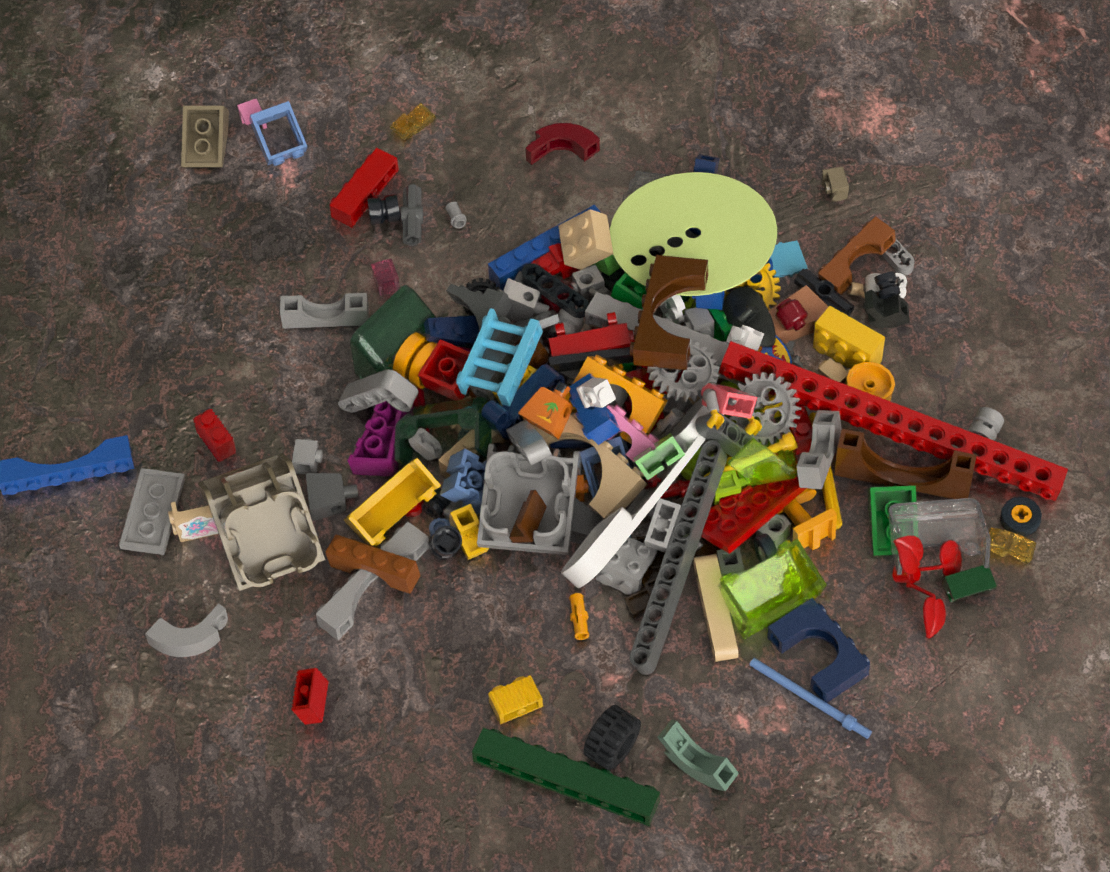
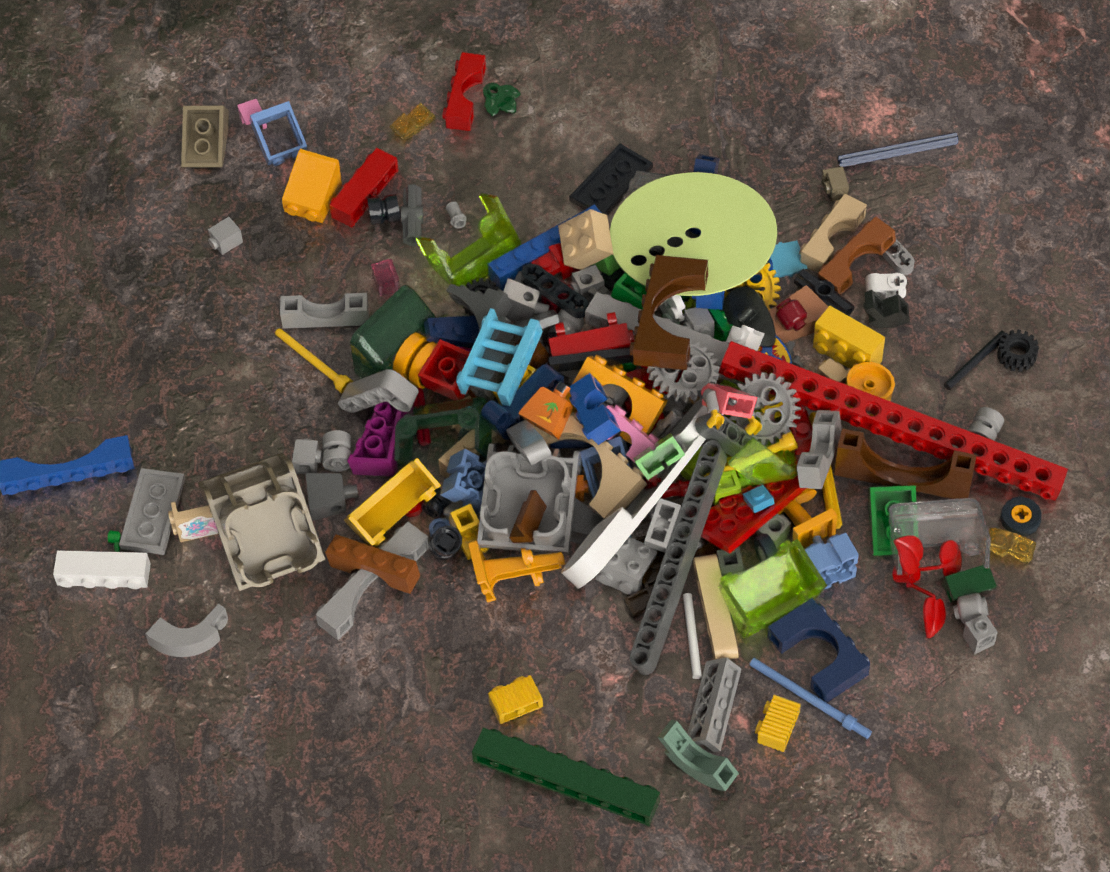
(102, 569): none -> white brick
(114, 538): none -> green hand
(215, 435): red brick -> none
(225, 236): none -> light grey brick
(310, 696): red brick -> none
(312, 186): none -> light orange slope
(336, 450): none -> light grey wheel
(340, 381): none -> yellow piece
(426, 444): light grey beam -> none
(469, 72): none -> red arch
(472, 262): none -> clear neon green windscreen
(493, 570): none -> light orange piece
(501, 100): none -> dark green plate
(563, 137): dark red arch -> none
(579, 616): light orange pin -> none
(596, 393): white brick -> none
(610, 180): none -> black tile
(612, 737): black tyre -> none
(692, 636): none -> white bar
(718, 703): none -> light grey fence
(758, 498): none -> dark azure plate
(778, 722): none -> yellow brick
(834, 559): none -> medium blue brick
(845, 216): none -> tan arch
(857, 290): tan hand -> none
(887, 285): black wheel -> none
(897, 149): none -> axle
(970, 607): none -> light grey head
(977, 358): none -> black bar
(980, 633): none -> light grey brick
(1014, 360): none -> black tyre

